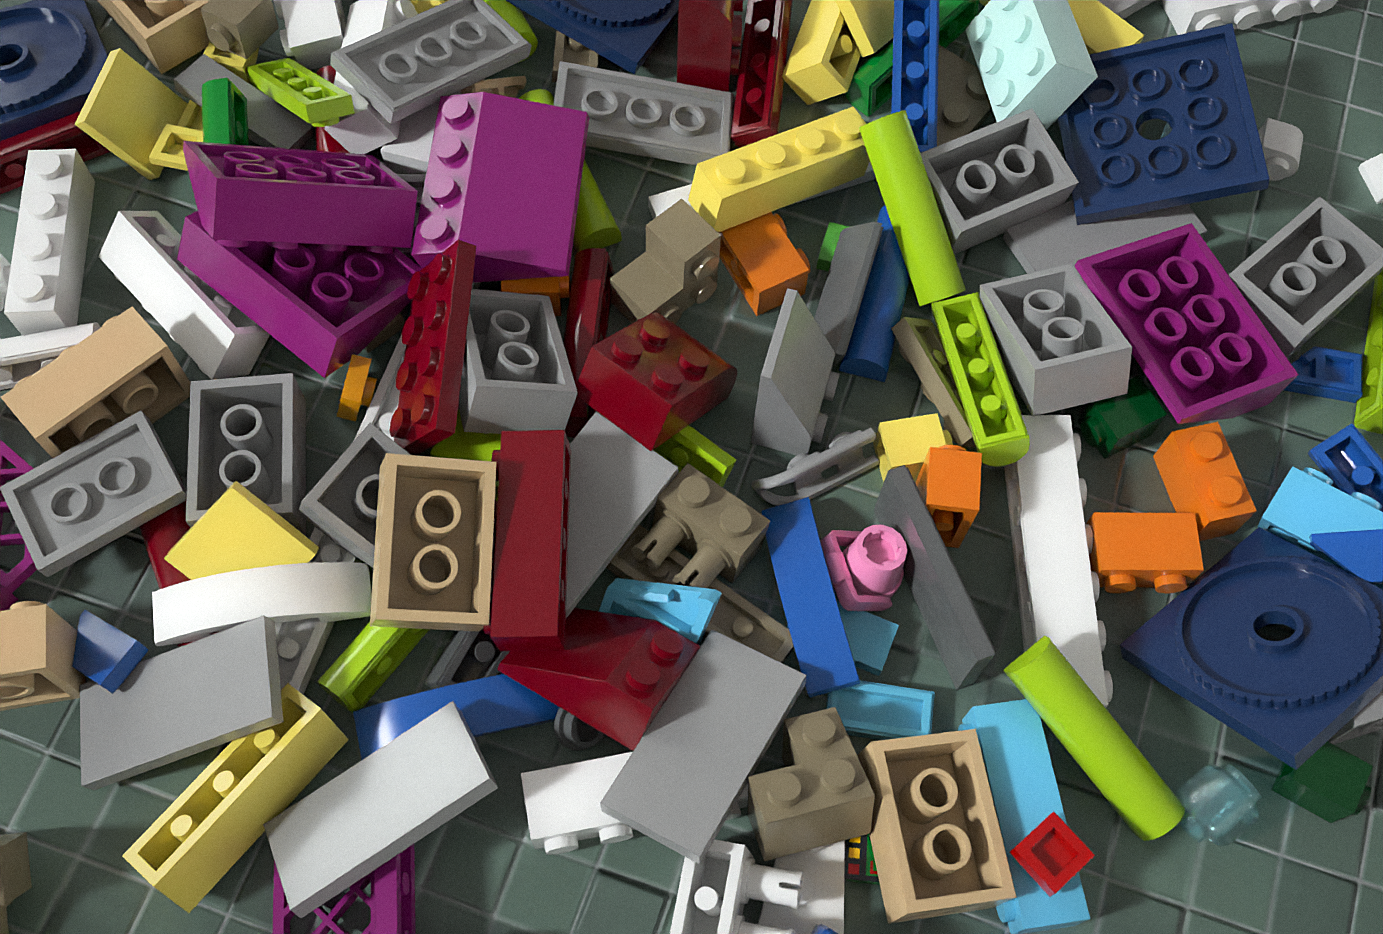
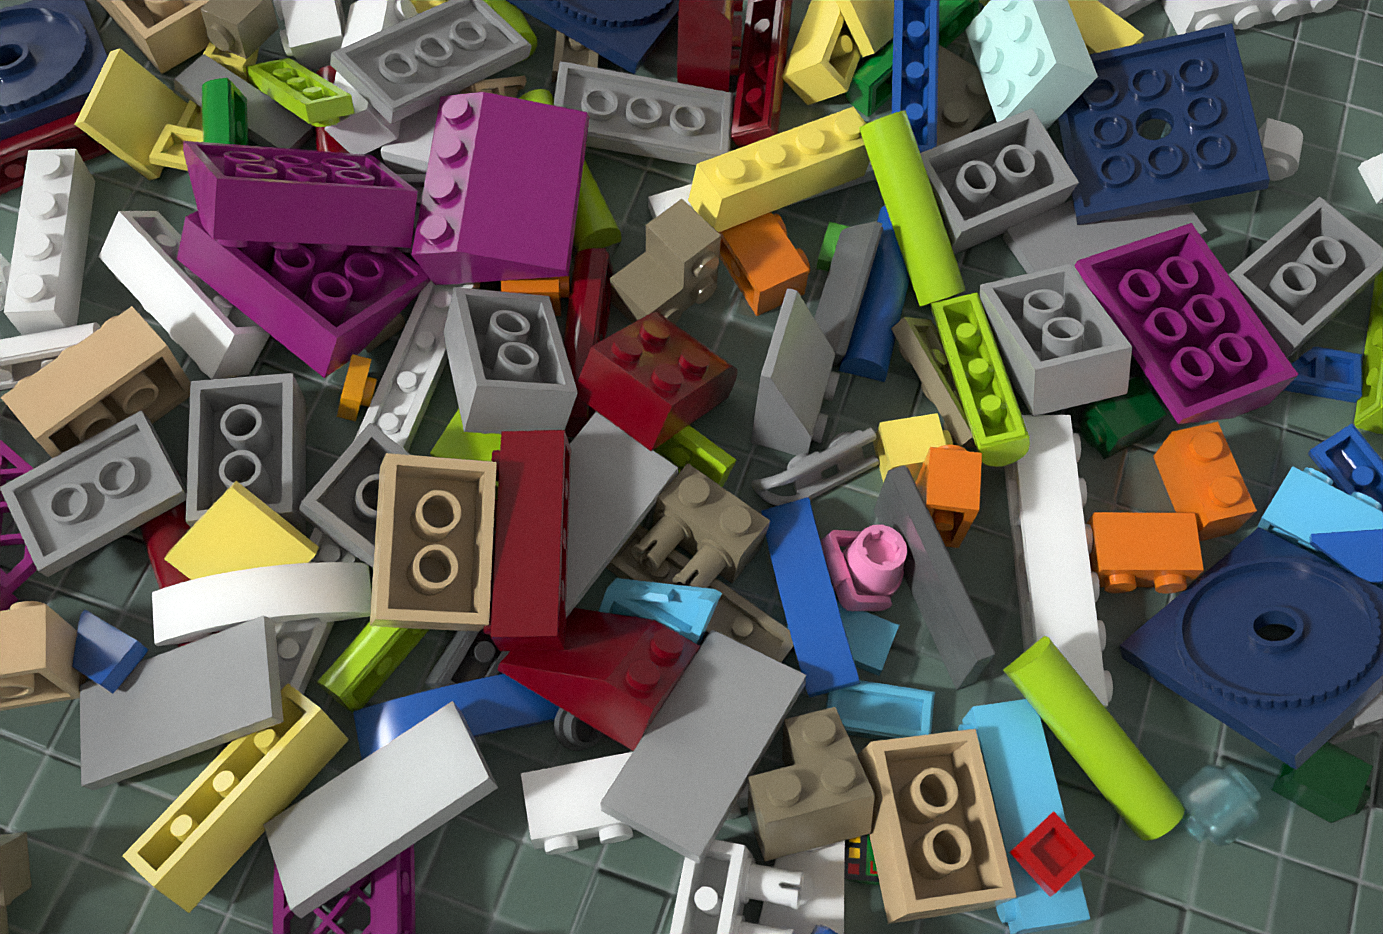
(434, 350): dark red plate -> none

